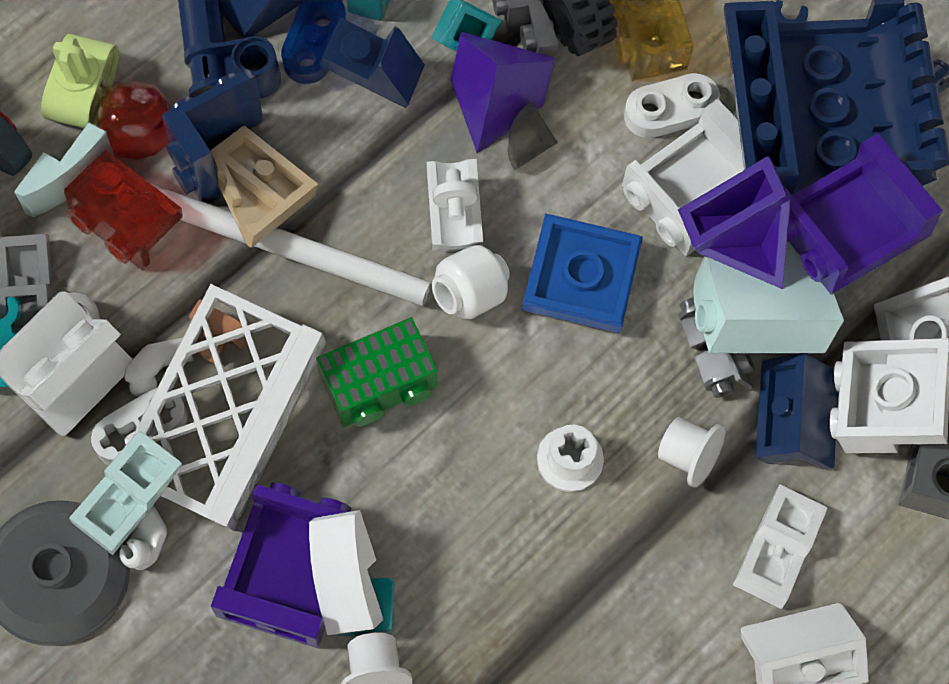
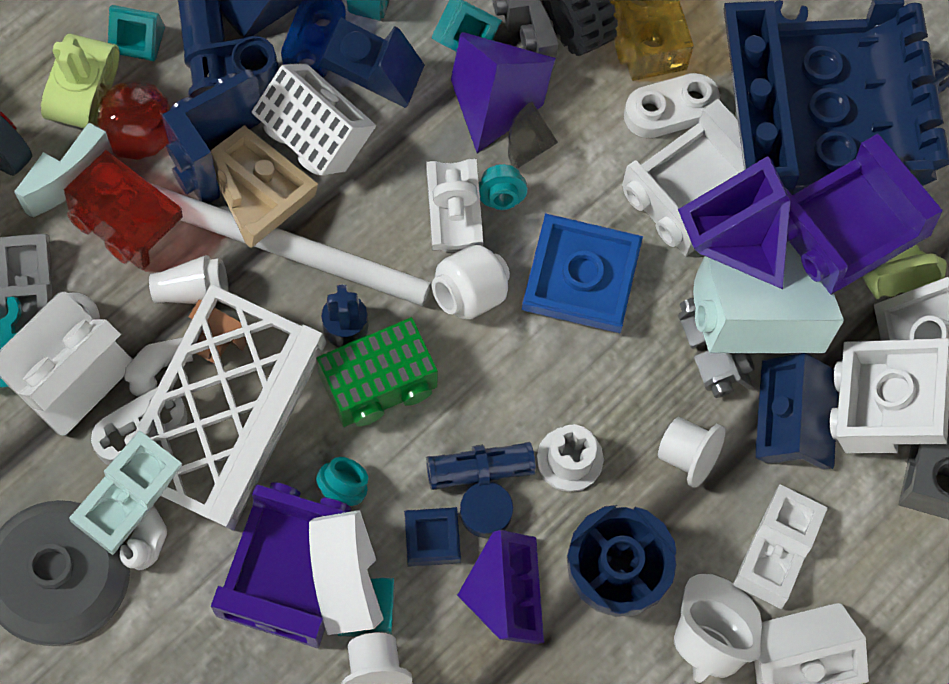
(135, 32): none -> teal slope
(188, 281): none -> white cone
(313, 119): none -> white brick
(343, 481): none -> teal plate
(344, 317): none -> dark blue piece
(432, 536): none -> dark blue tile
(480, 465): none -> dark blue pin
(486, 509): none -> dark blue tile
(502, 187): none -> teal plate
(506, 588): none -> dark purple slope
(621, 560): none -> dark blue cylinder
(717, 627): none -> white piece
(905, 273): none -> yellowish green piece

